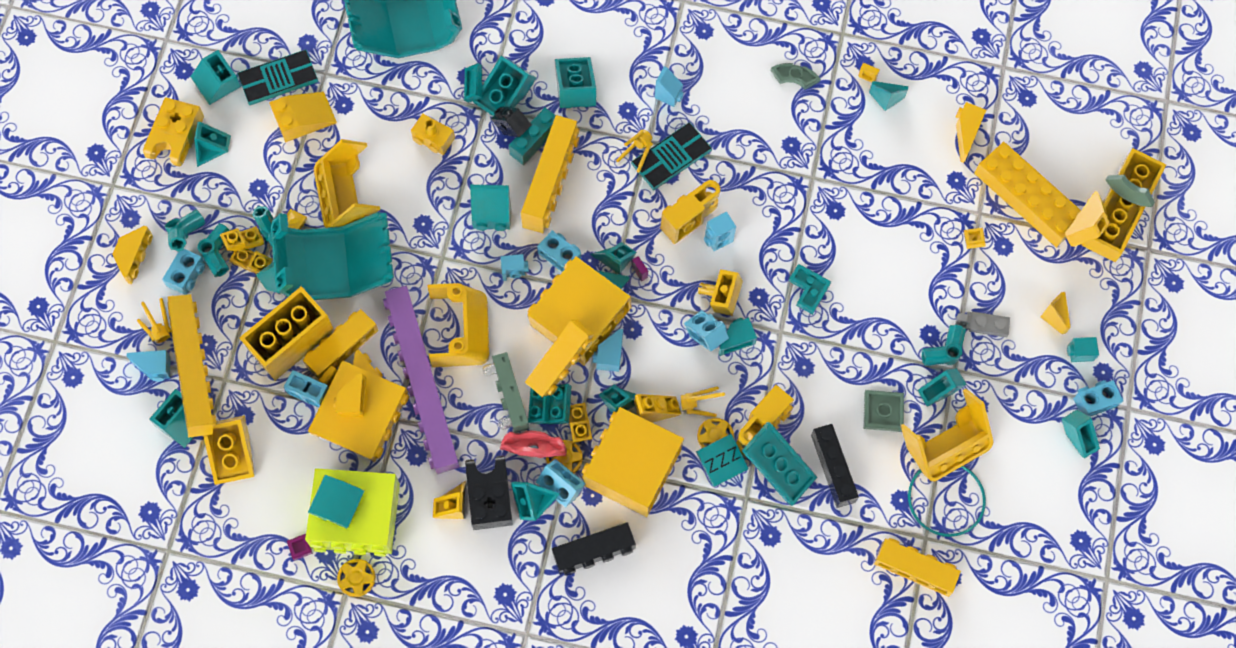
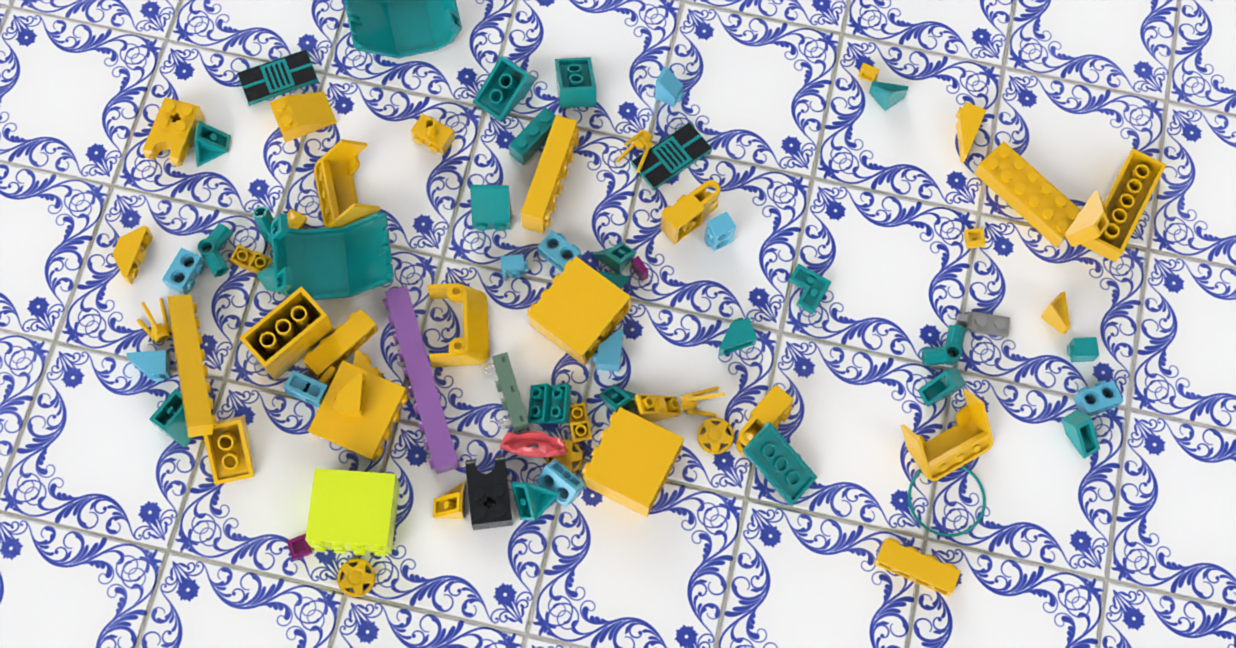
(180, 228): teal piece -> none
(214, 77): teal slope -> none
(241, 240): yellow slope -> none
(336, 501): teal slope -> none
(473, 83): teal tile -> none
(510, 121): black brick -> none
(559, 358): yellow brick -> none
(594, 548): black brick -> none
(706, 330): medium azure brick -> none
(722, 460): teal tile -> none
(724, 293): yellow brick -> none
(795, 74): sand green tile -> none
(834, 465): black brick -> none
(883, 410): sand green tile -> none
(1130, 191): sand green tile -> none

